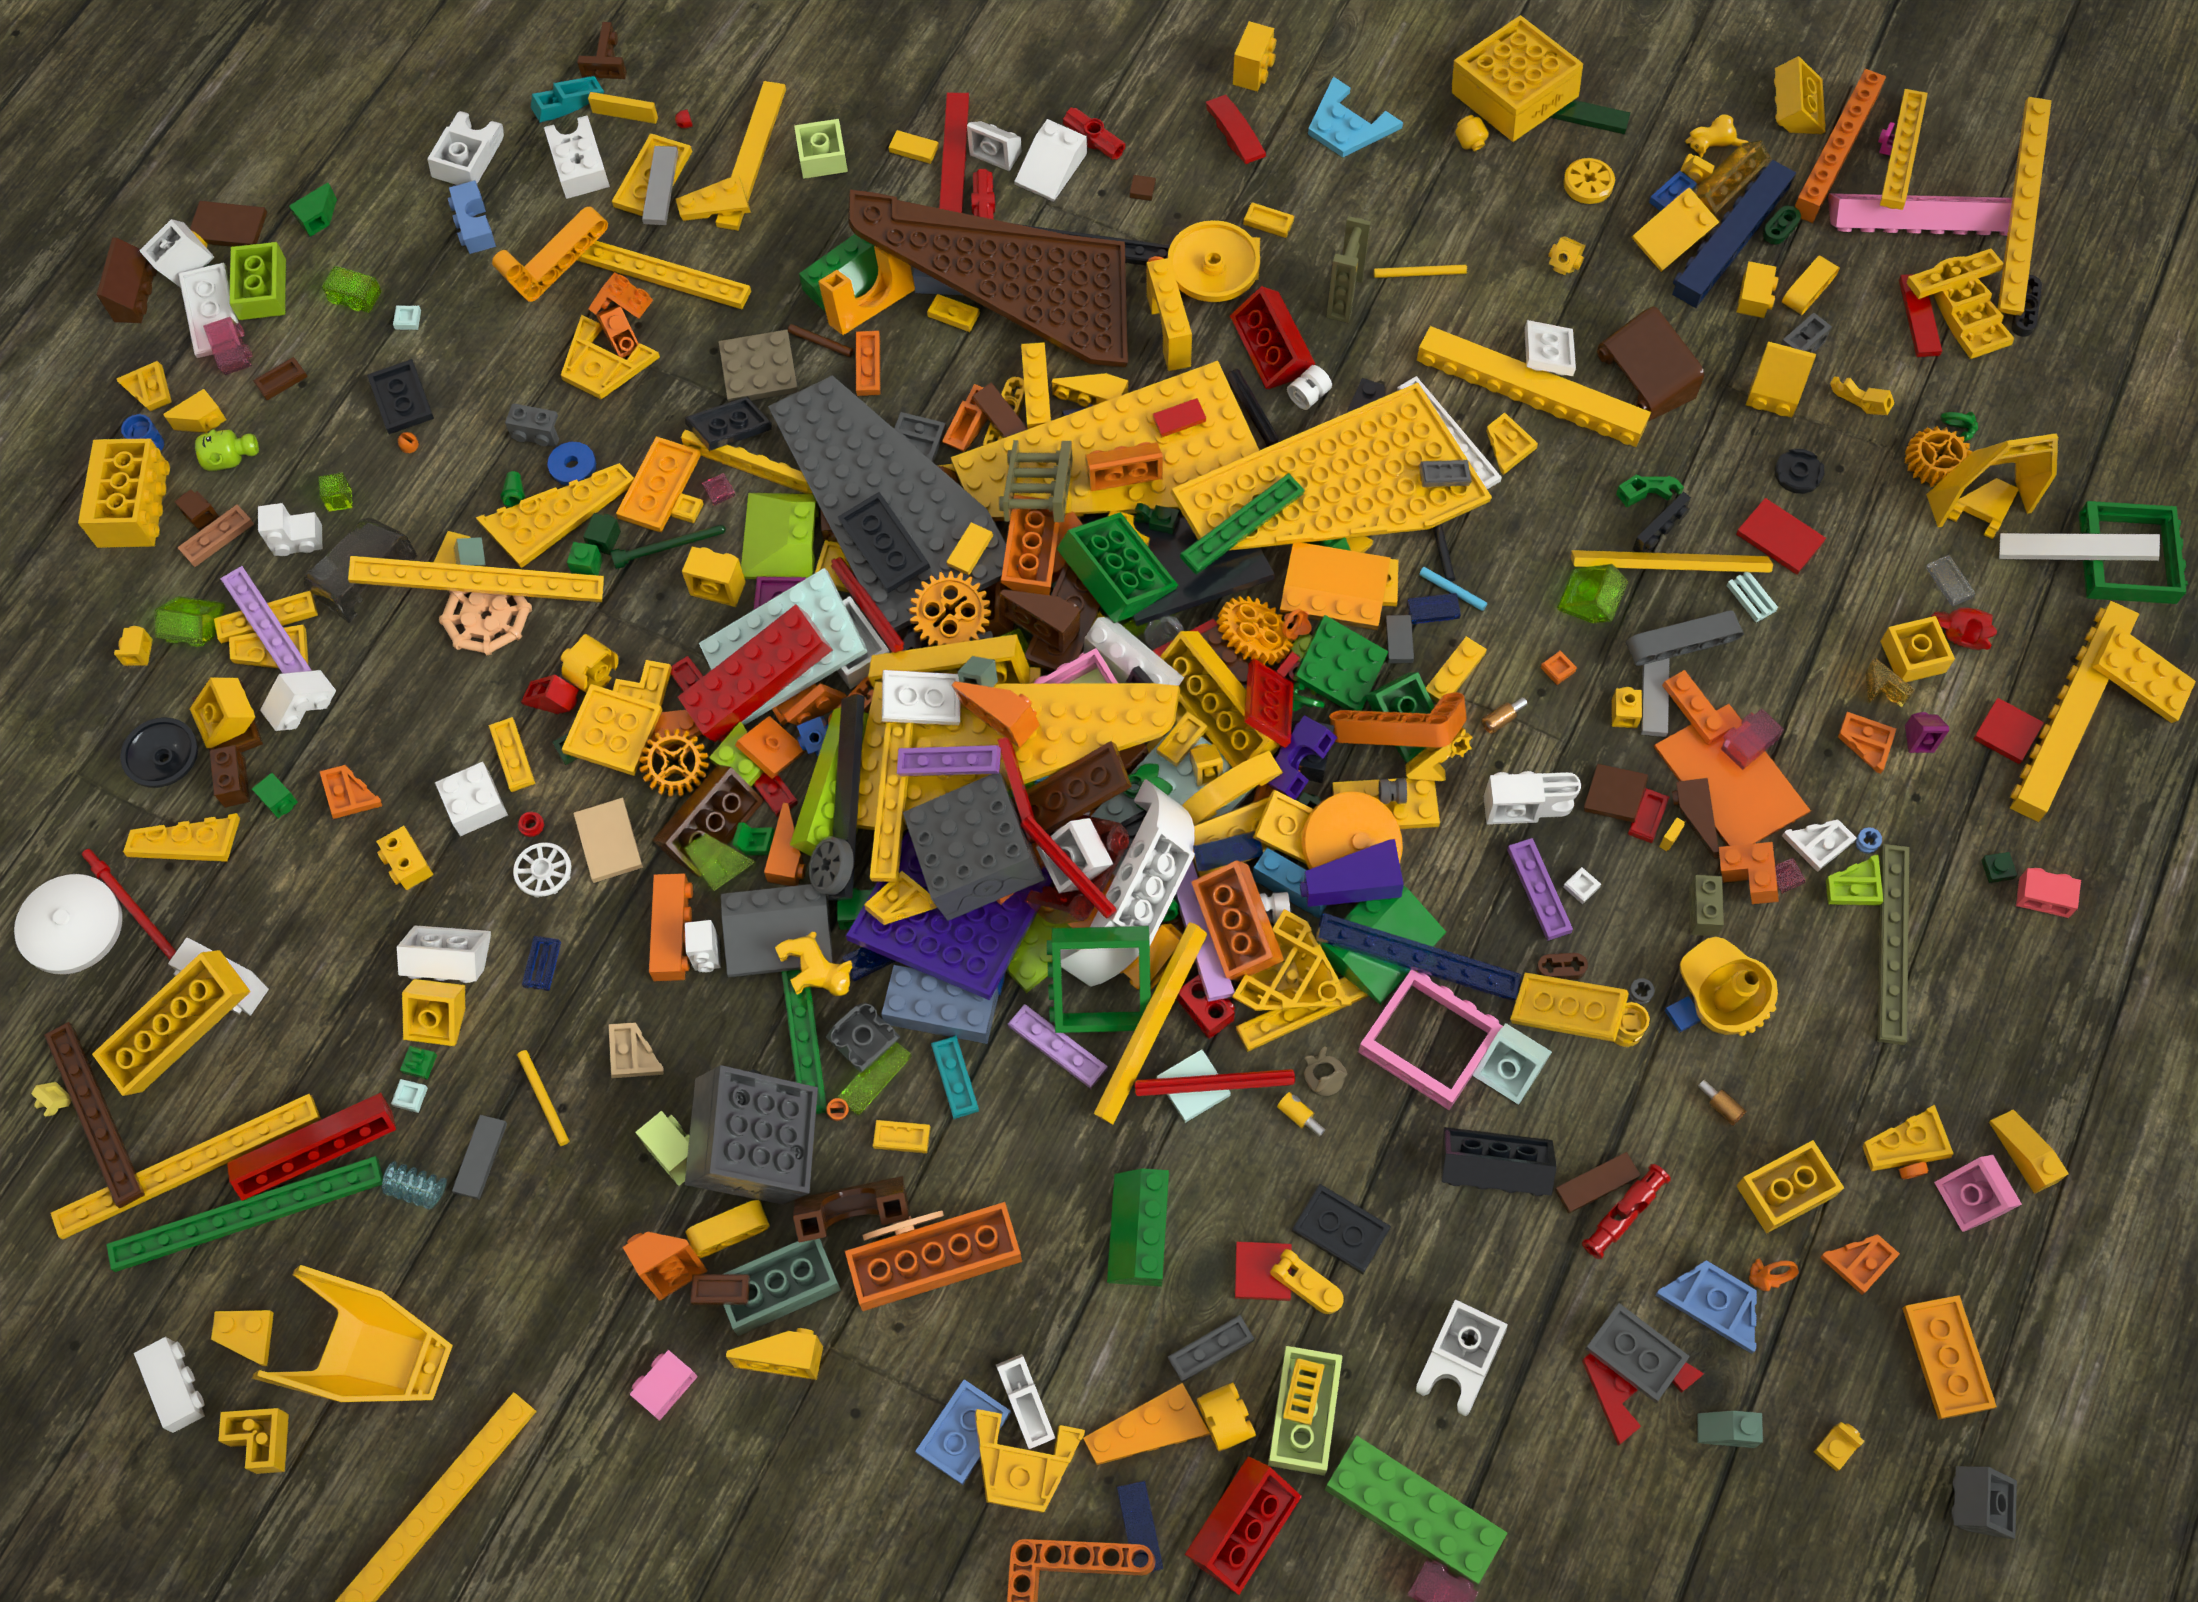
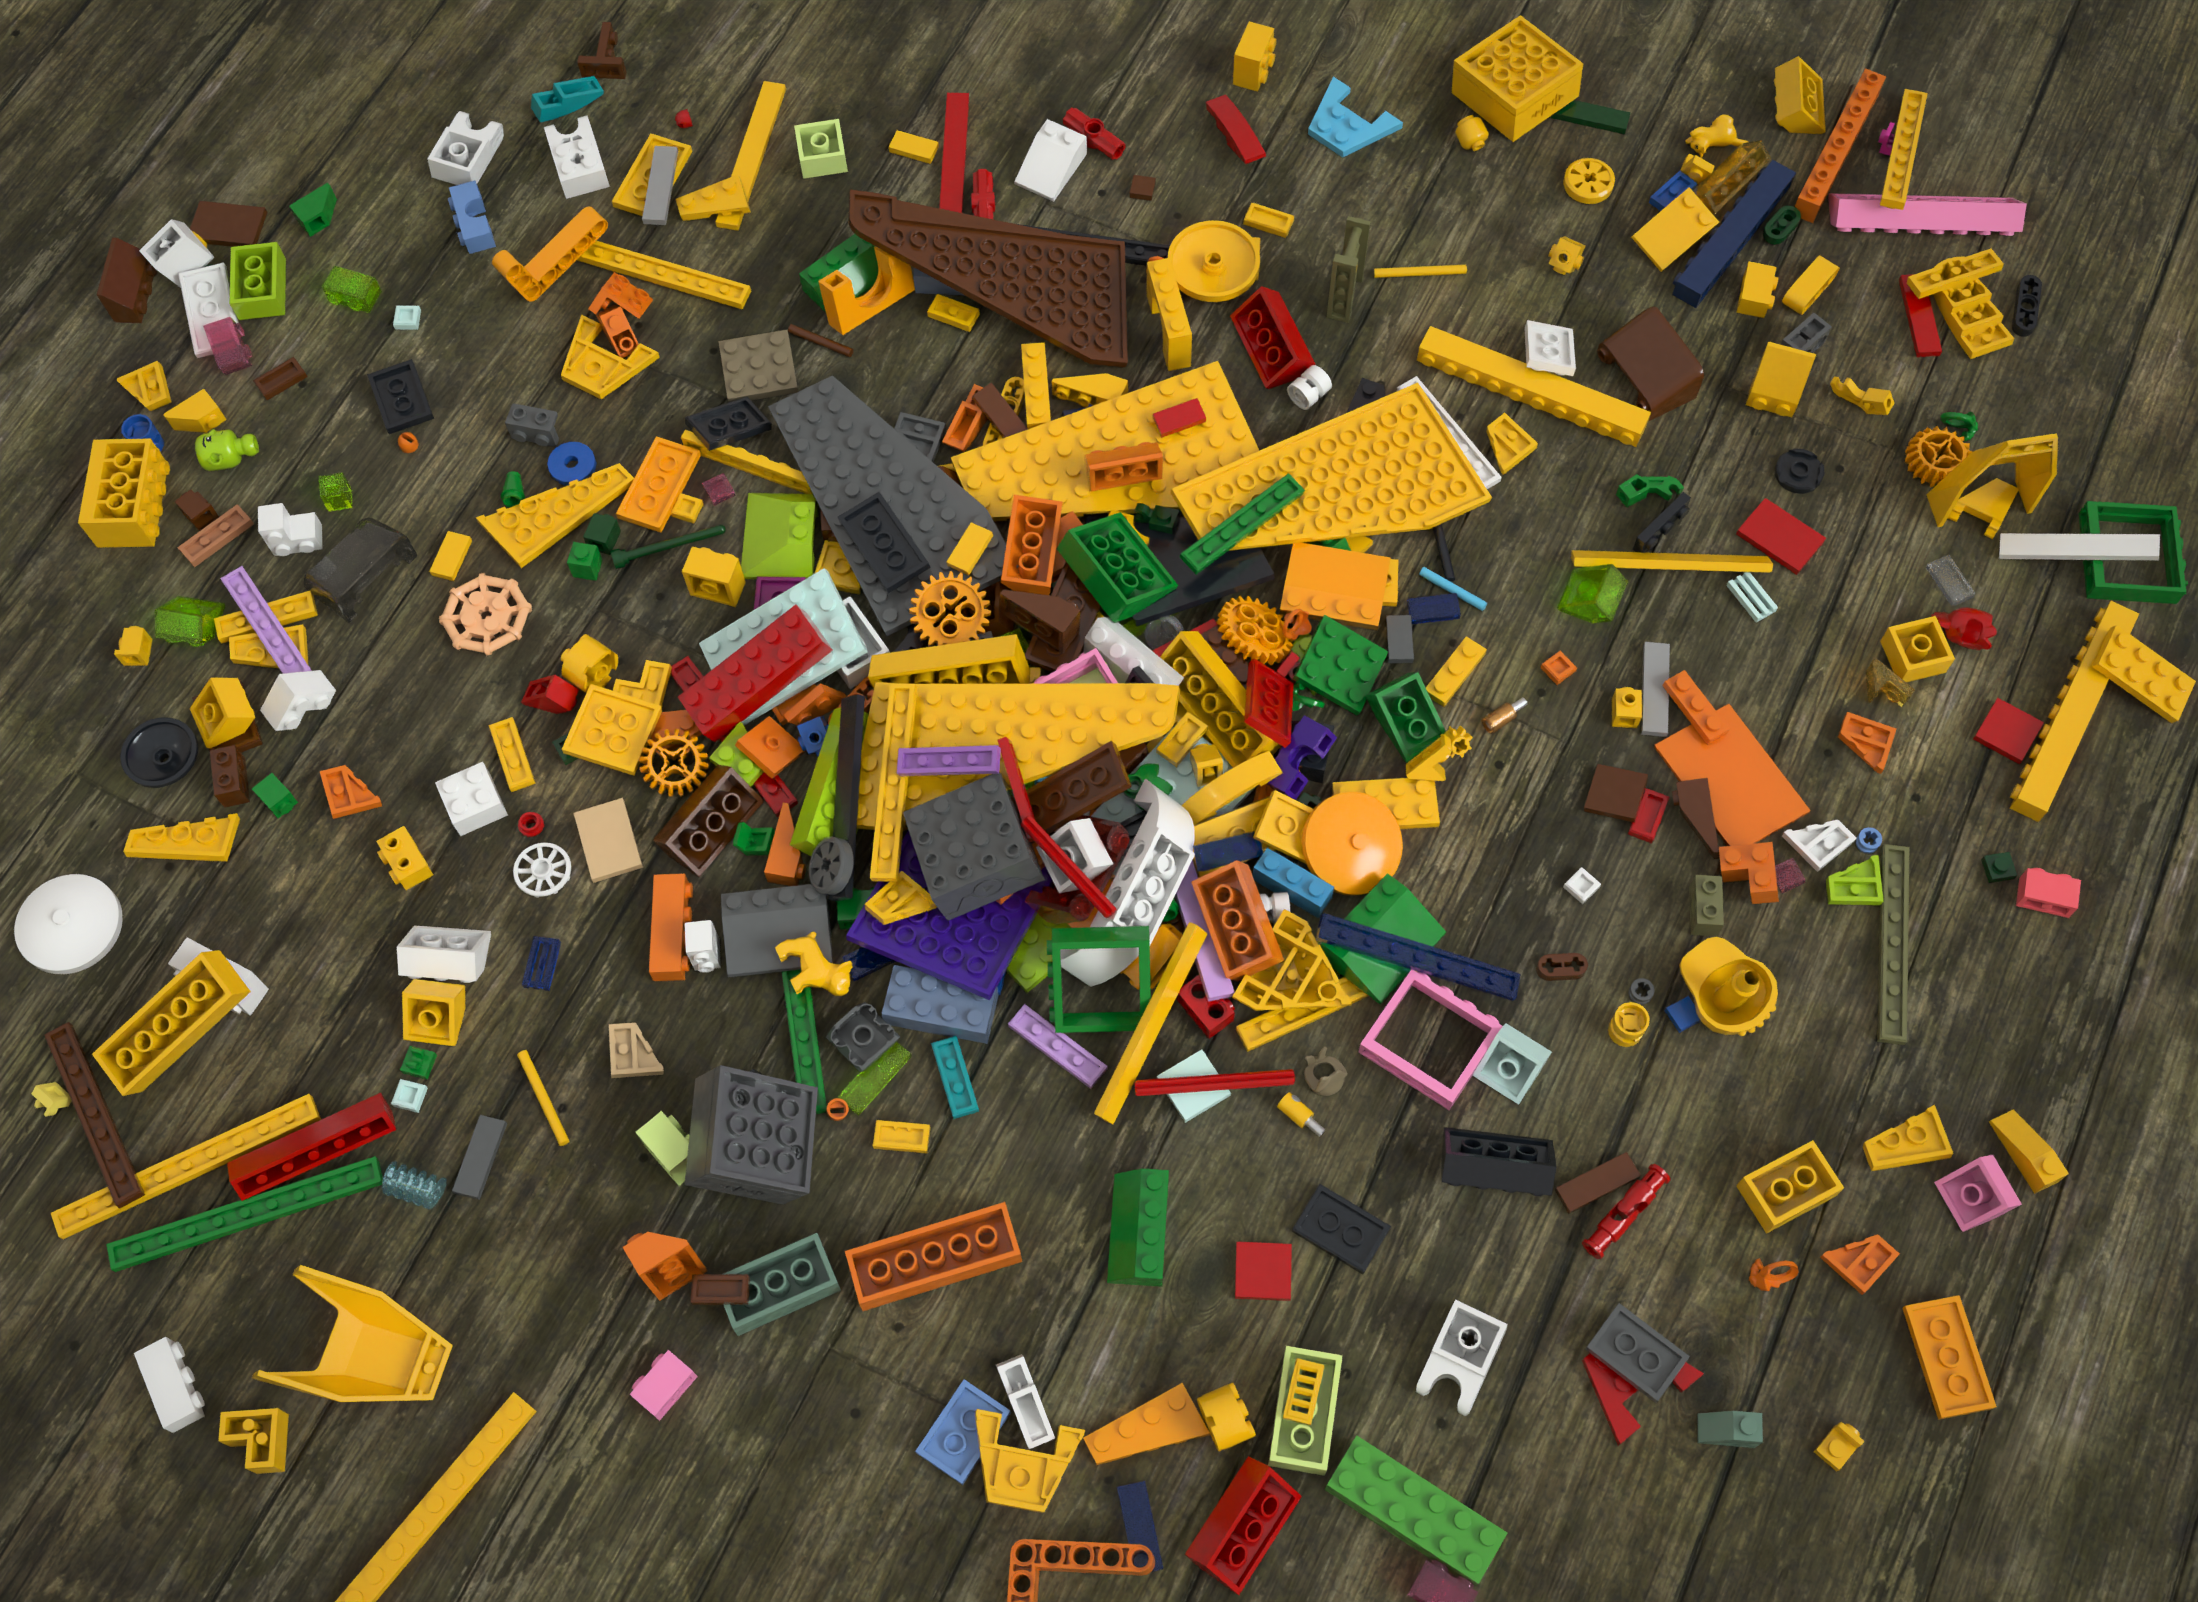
(102, 871): red bar -> none
(244, 1333): yellow wing -> none
(469, 552): sand green brick -> none
(475, 579): yellow plate -> none
(623, 107): yellow tile -> none
(716, 860): clear neon green wing -> none
(727, 1228): yellow beam -> none
(783, 1354): yellow slope -> none
(819, 1211): reddish brown arch -> none
(867, 605): red axle -> none
(868, 363): orange plate -> none
(903, 1226): light nougat piece -> none
(919, 698): white tile -> none
(979, 672): sand green brick -> none
(993, 144): white slope -> none
(1000, 709): orange slope -> none
(1058, 488): olive fence -> none
(1211, 1348): dark grey tile -> none
(1253, 407): black axle -> none
(1307, 1283): yellow plate -> none
(1355, 877): dark purple slope -> none
(1393, 791): dark grey wheel -> none
(1402, 729): orange beam -> none
(1445, 473): dark grey plate -> none
(1529, 796): white brick -> none
(1540, 889): medium lavender plate -> none
(1569, 1006): yellow tile -> none
(1672, 834): yellow tile -> none
(1684, 638): dark grey beam -> none
(1716, 1302): medium blue wing -> none
(1723, 1103): clear orange piece -> none
(1751, 738): clear pink brick -> none
(1913, 1170): orange tile -> none
(1925, 732): magenta slope -> none
(1985, 1501): dark grey slope -> none
(2024, 206): yellow plate -> none

